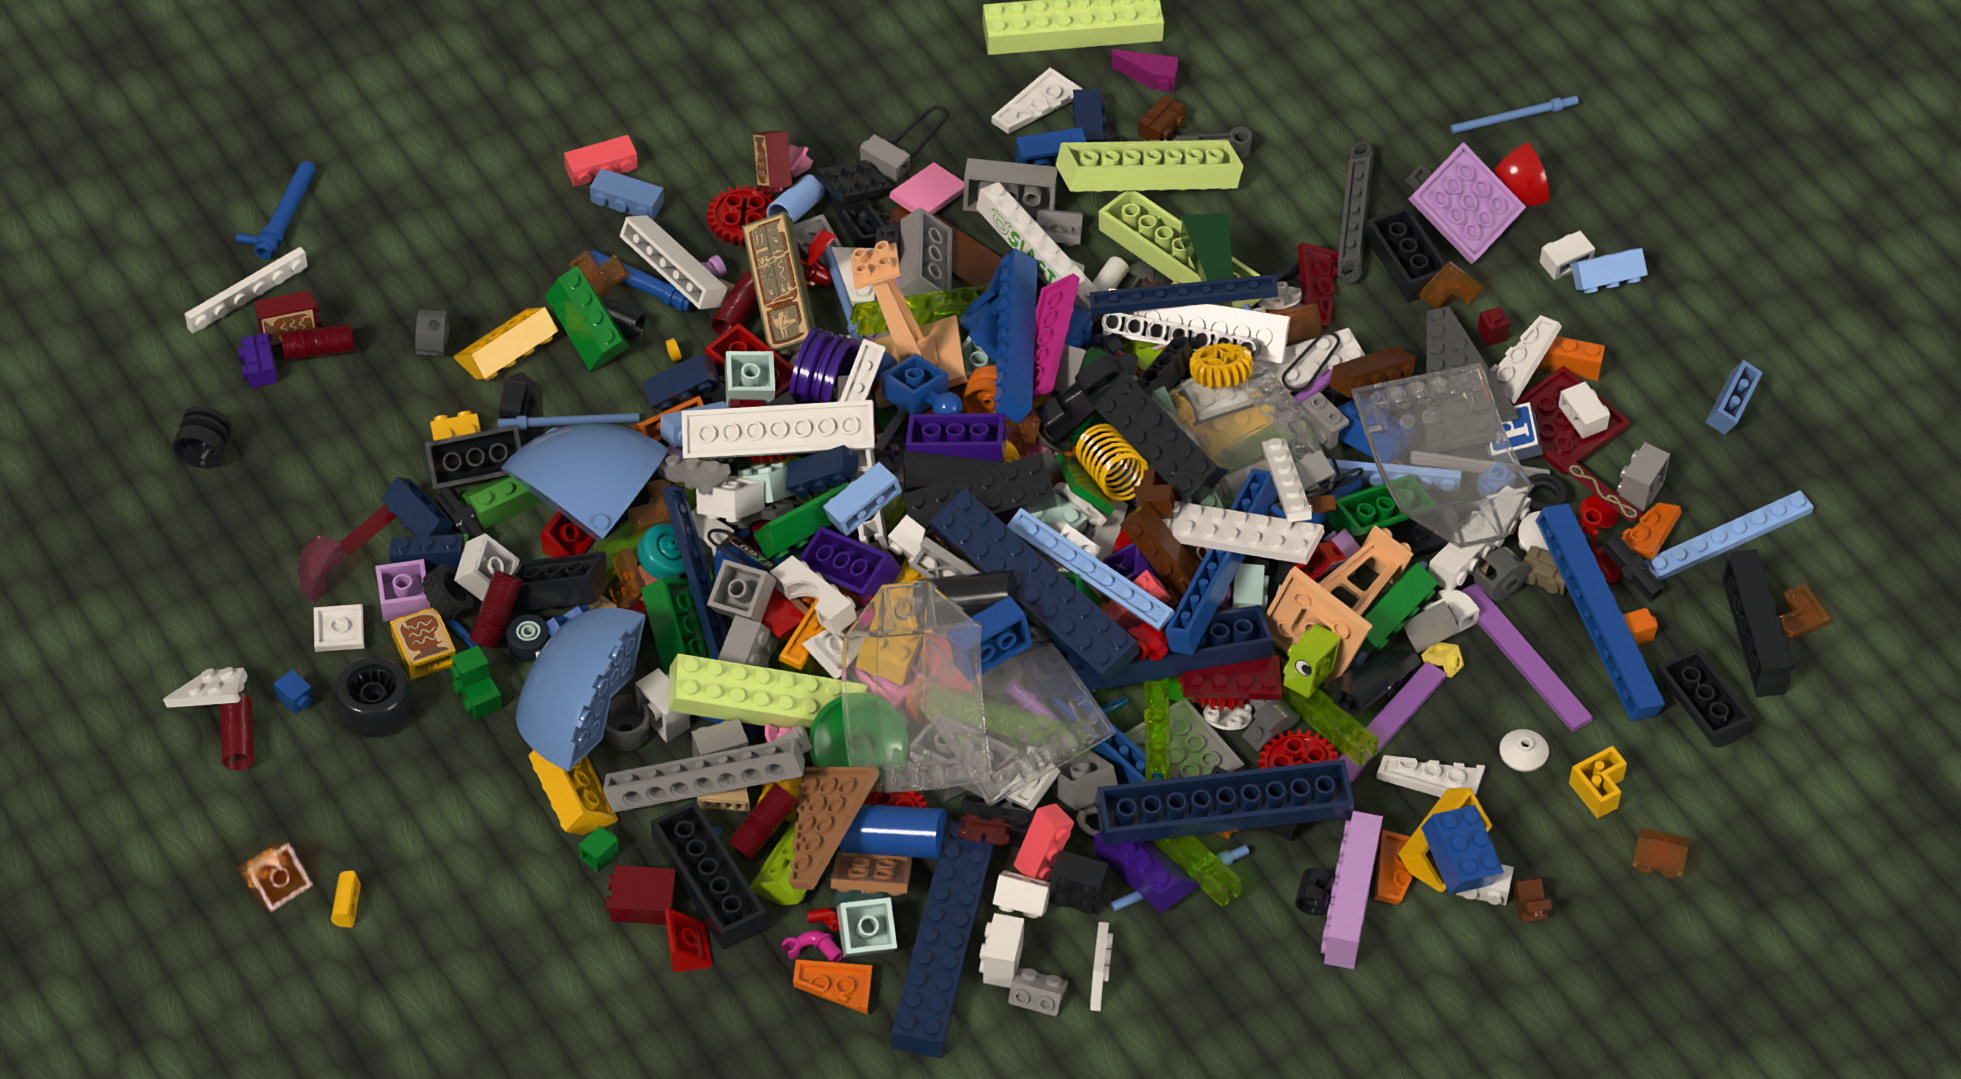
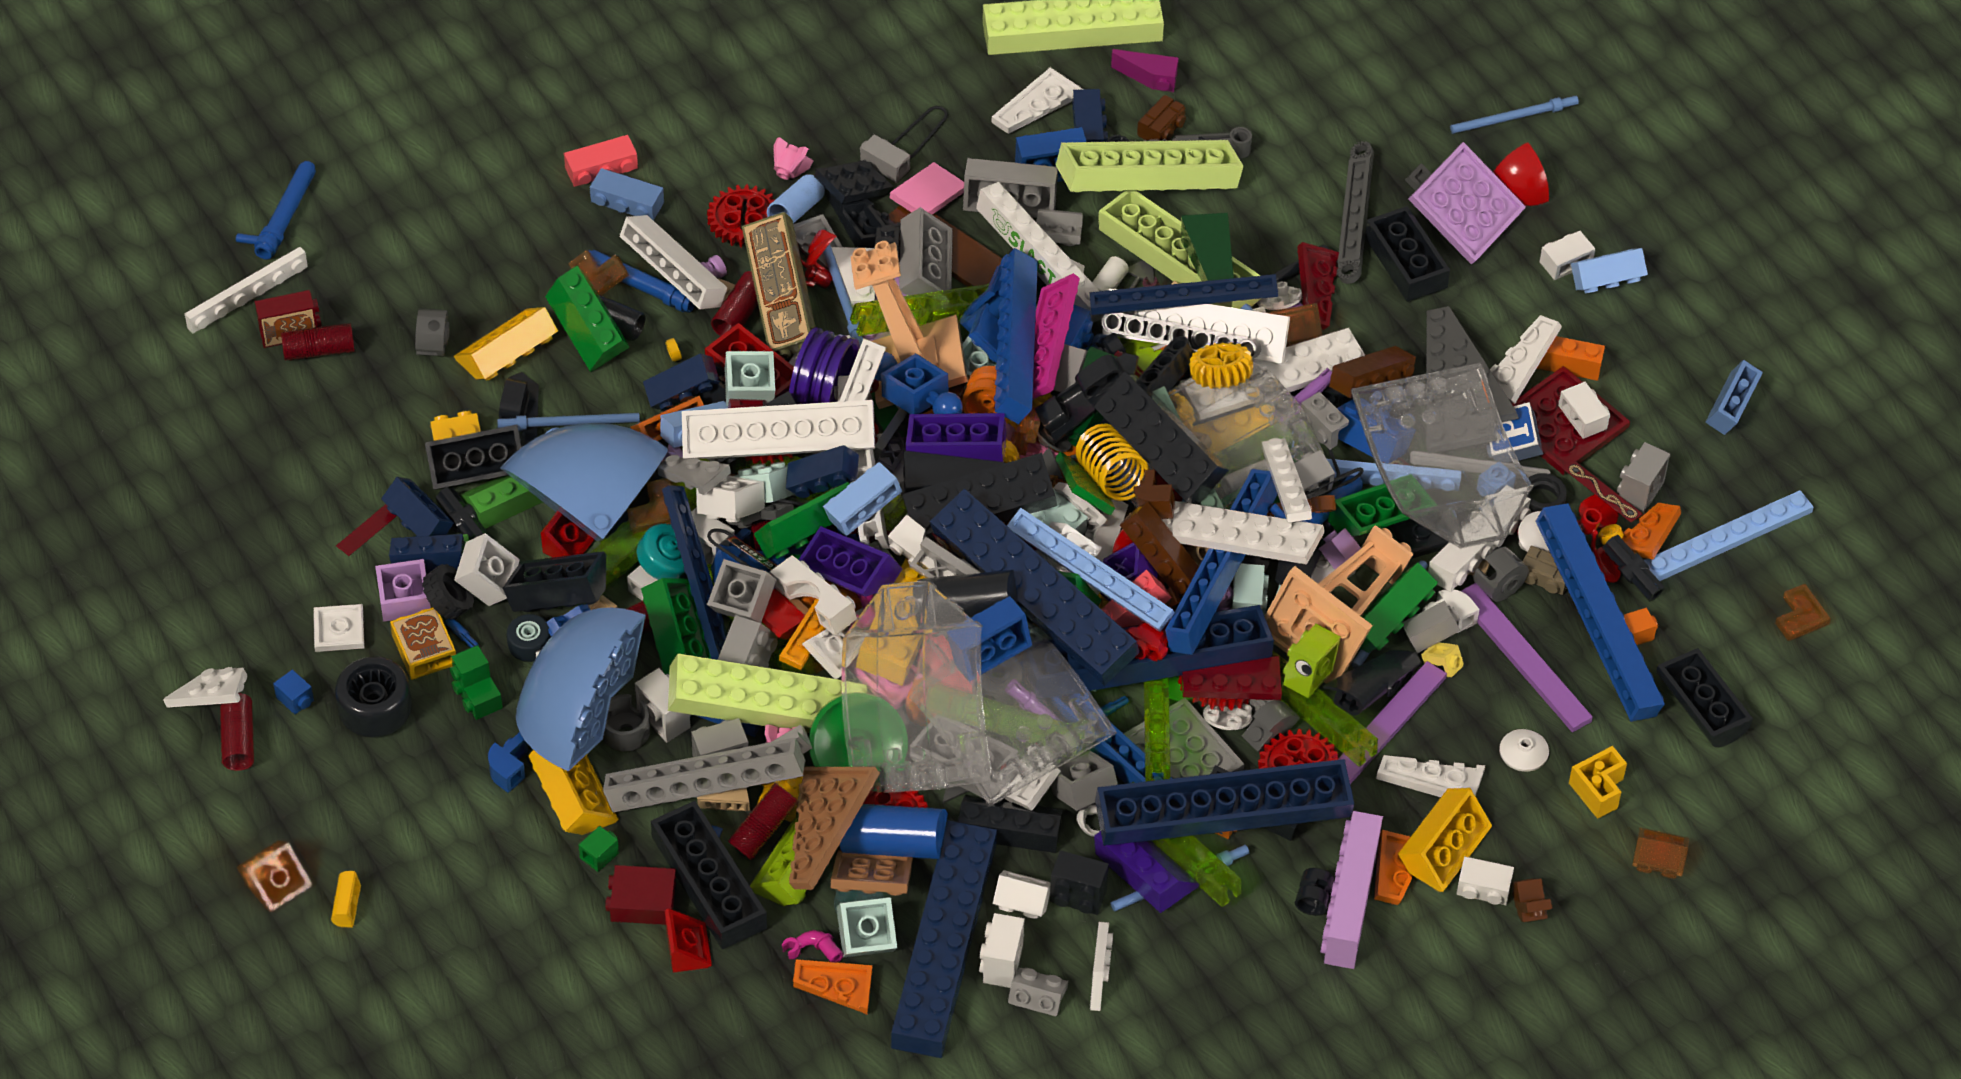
(202, 437): black wheel -> none
(258, 359): dark purple brick -> none
(315, 563): clear pink brick -> none
(495, 609): dark red piece -> none
(504, 762): none -> blue brick
(629, 587): clear orange plate -> none
(772, 160): dark red brick -> none
(826, 915): red arm -> none
(993, 829): clear red hinge -> none
(1043, 842): coral brick -> none
(1303, 353): black piece -> none
(1323, 560): red torso -> none
(1448, 281): clear orange plate -> none
(1462, 849): blue brick -> none
(1493, 326): dark red brick -> none
(1609, 532): none -> yellow tile
(1757, 623): black brick -> none

